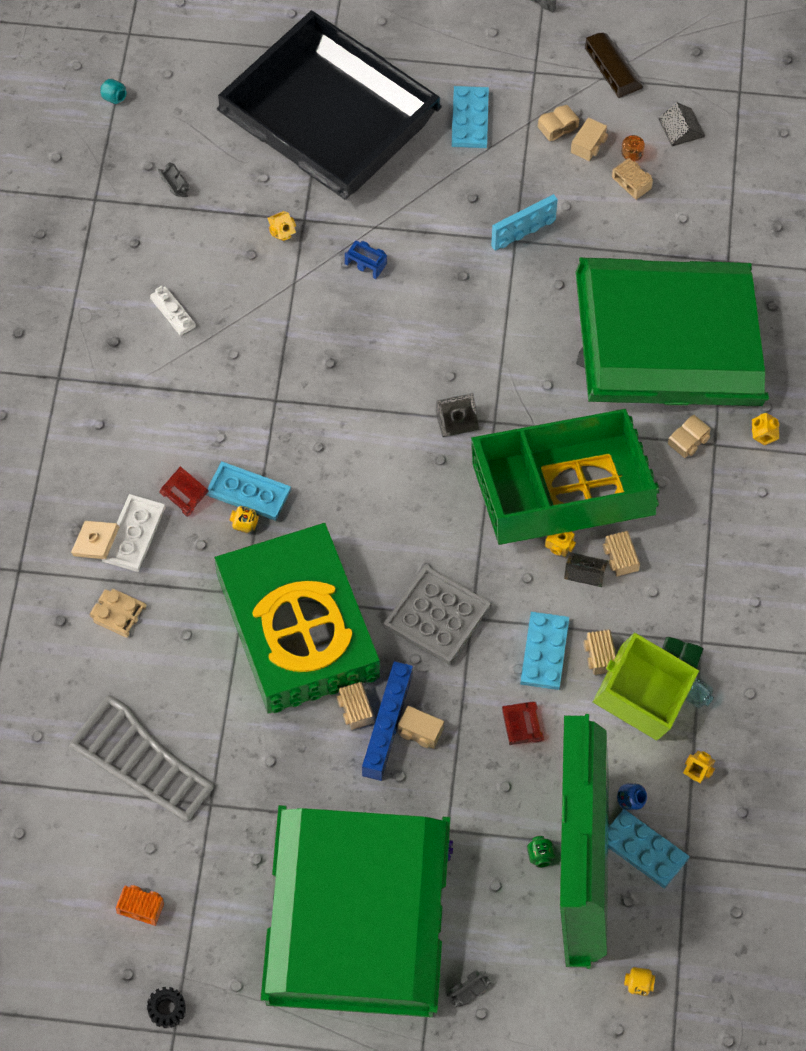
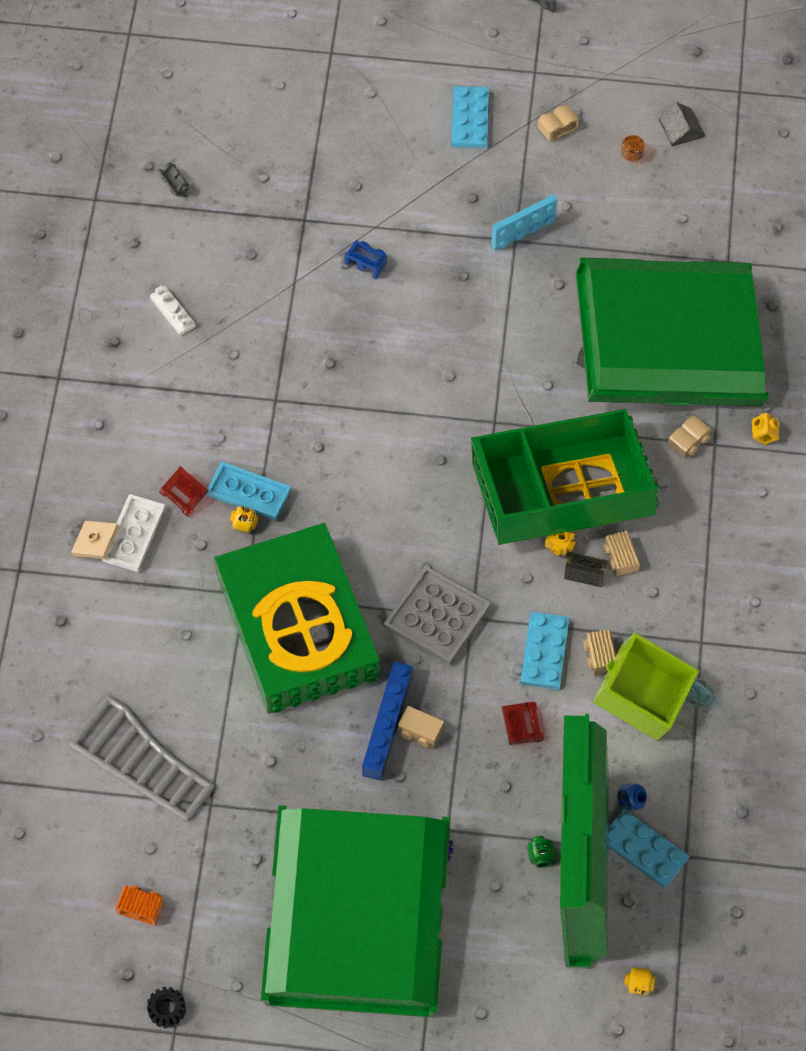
(113, 91): teal head -> none
(116, 611): tan plate -> none
(282, 225): yellow brick -> none
(328, 104): black panel -> none
(356, 706): tan brick -> none
(457, 415): clear smoke slope -> none
(461, 991): dark grey hinge -> none
(589, 139): tan brick -> none
(612, 64): dark brown brick -> none
(632, 178): tan brick -> none
(684, 651): dark green brick -> none
(699, 766): yellow brick -> none

